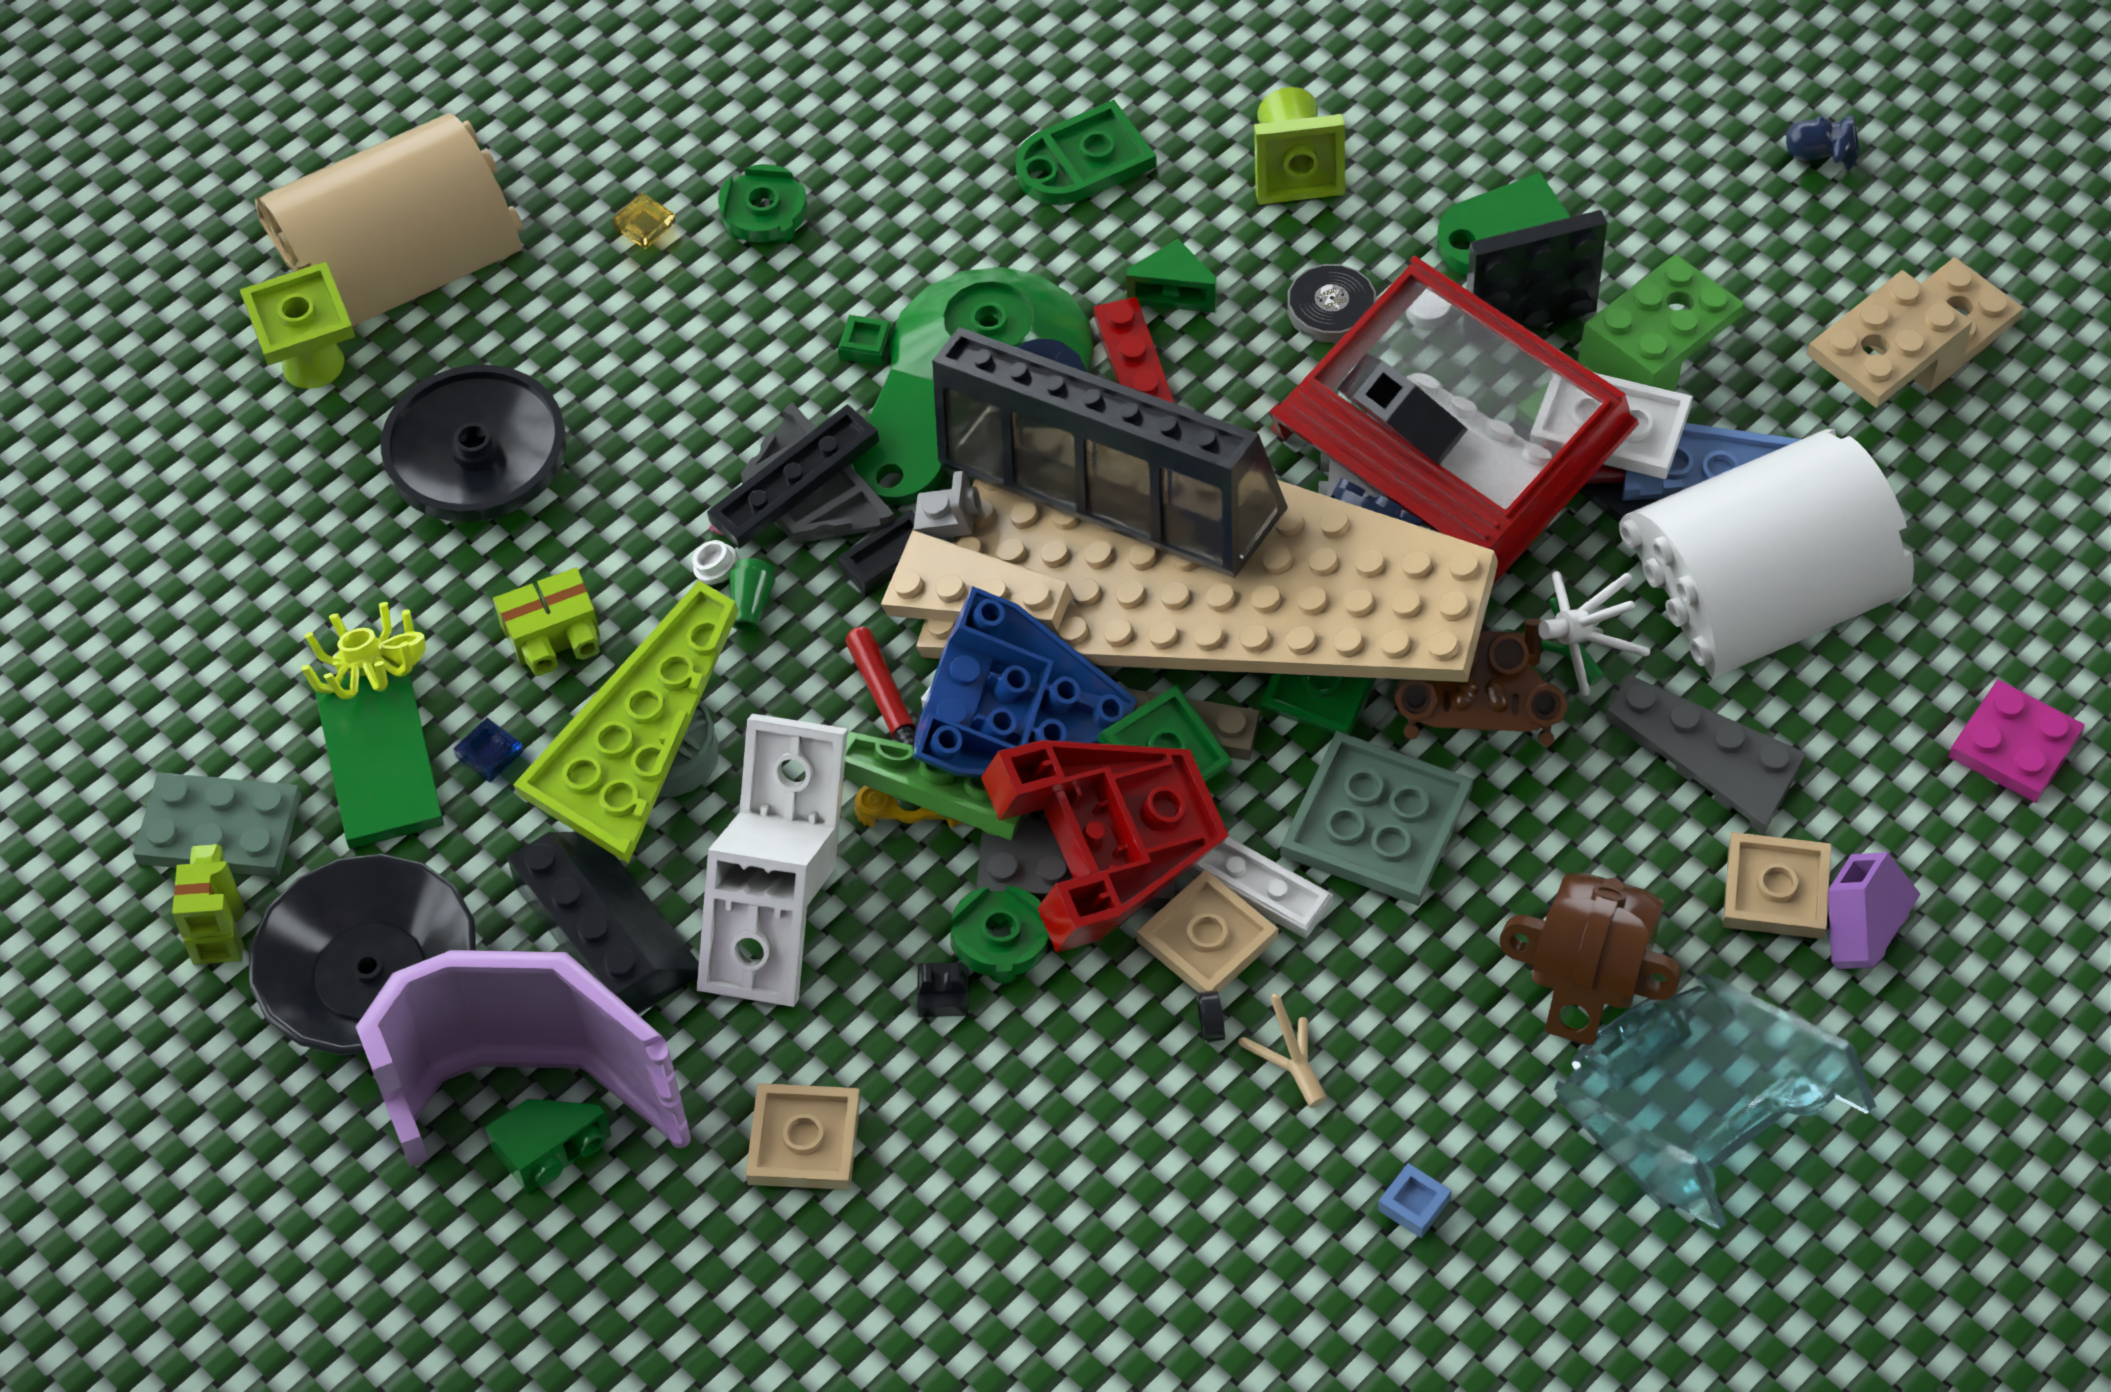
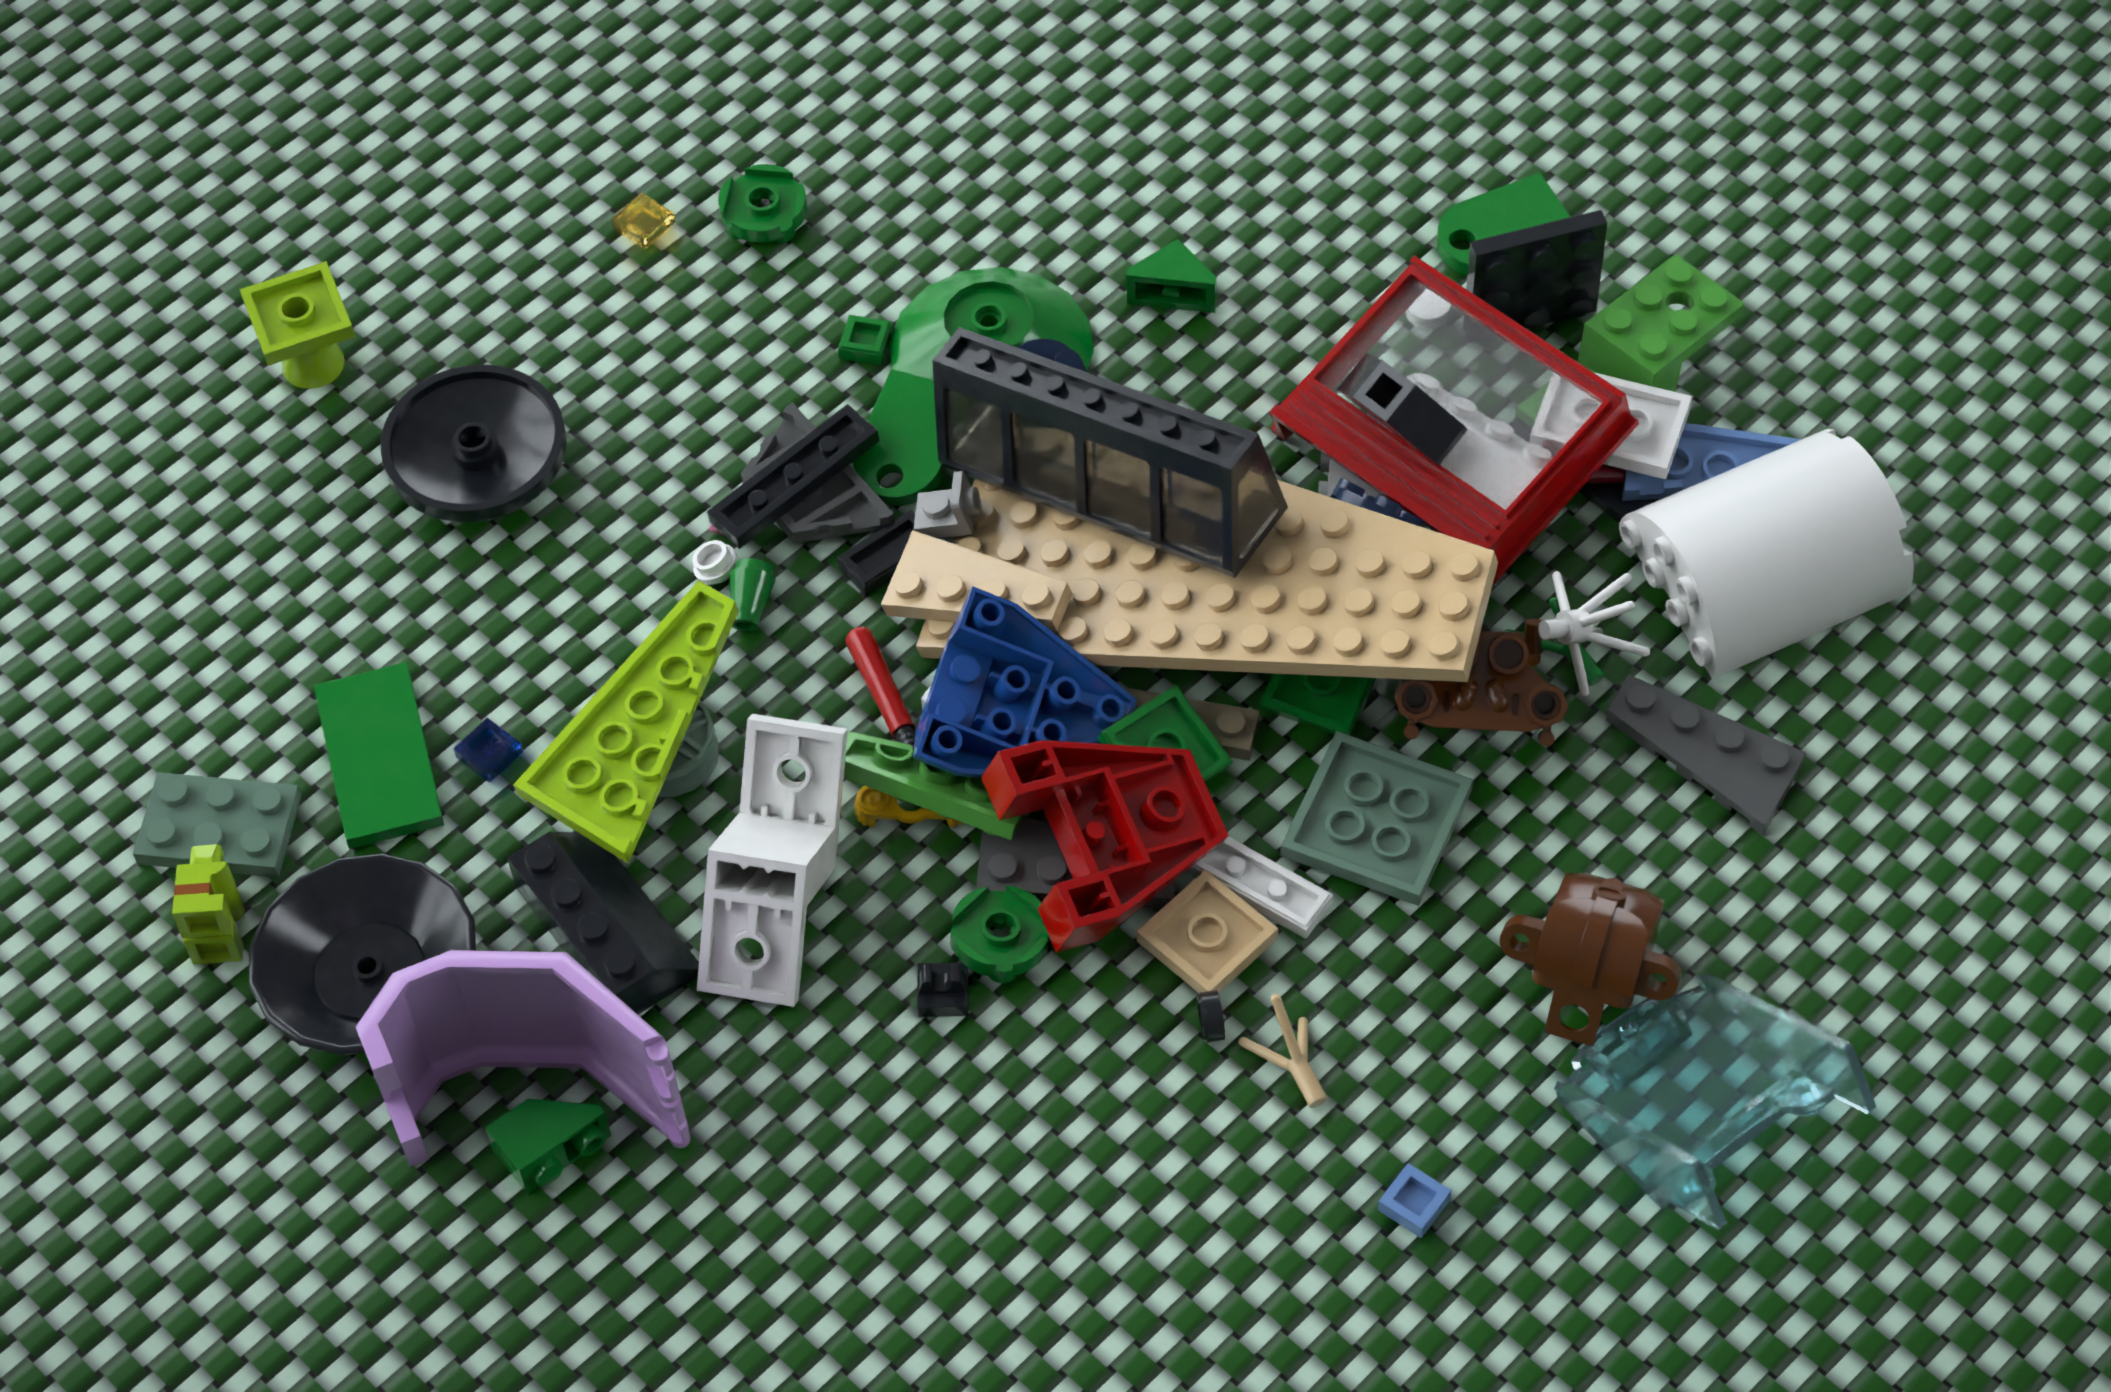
(364, 654): neon yellow animal -> none
(396, 217): tan cylinder -> none
(561, 624): lime hips -> none
(803, 1136): tan plate -> none
(1083, 156): green tile -> none
(1131, 347): red plate -> none
(1296, 150): lime plant -> none
(1329, 301): black tile -> none
(1777, 885): tan plate -> none
(1821, 138): dark blue animal -> none
(1867, 909): medium lavender slope -> none
(1914, 331): tan bracket -> none
(2016, 741): dark pink plate -> none

